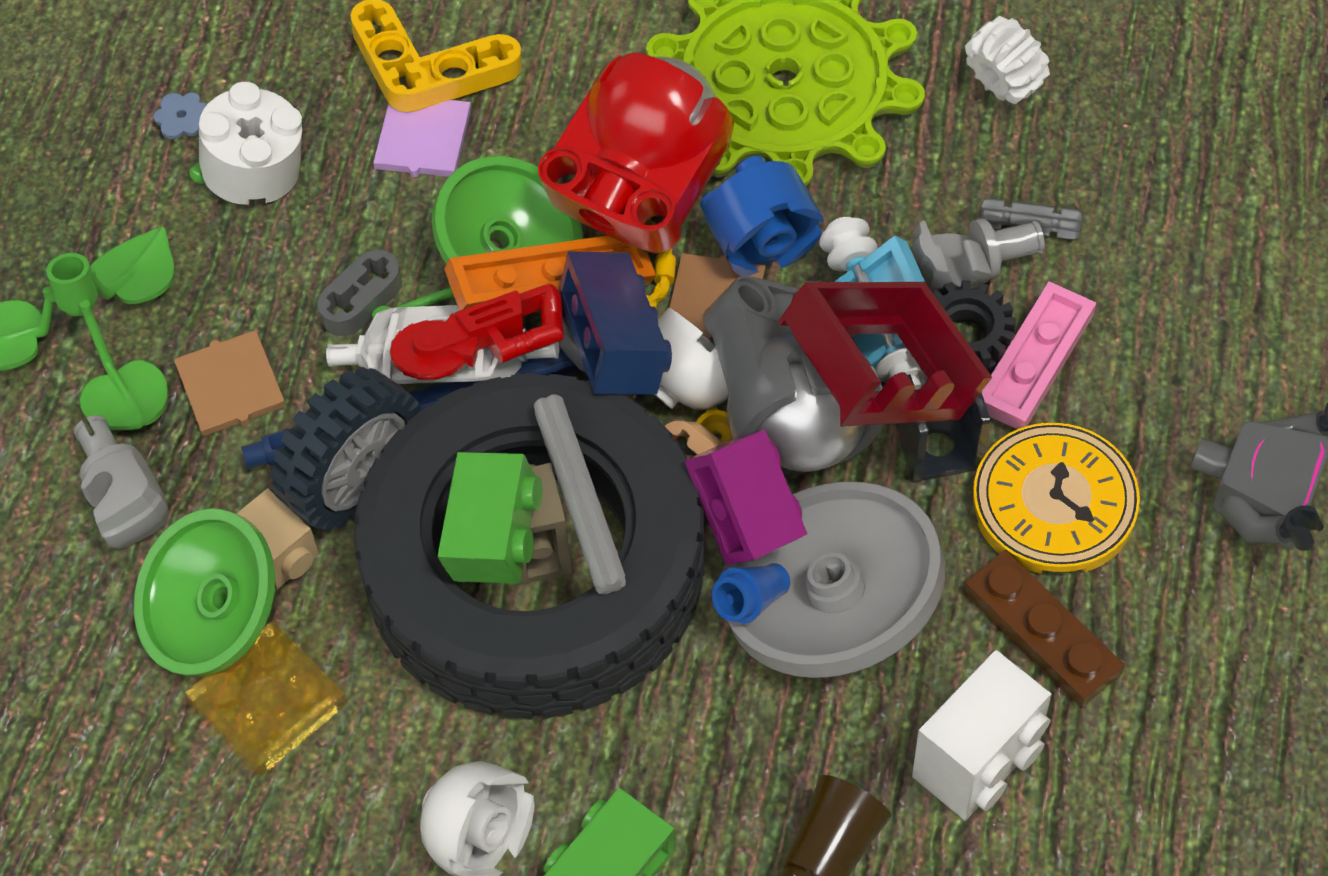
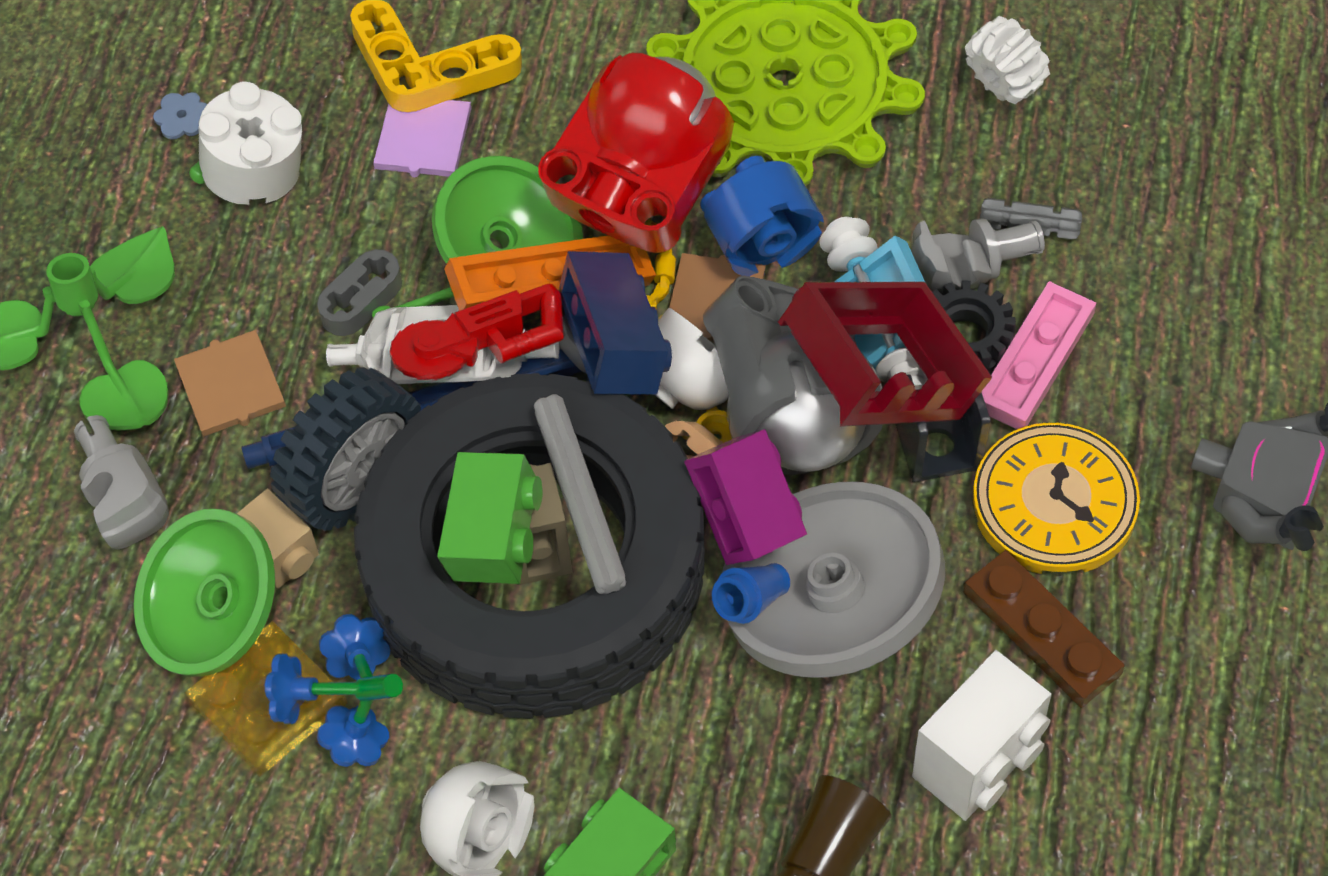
(349, 650): none -> blue plant

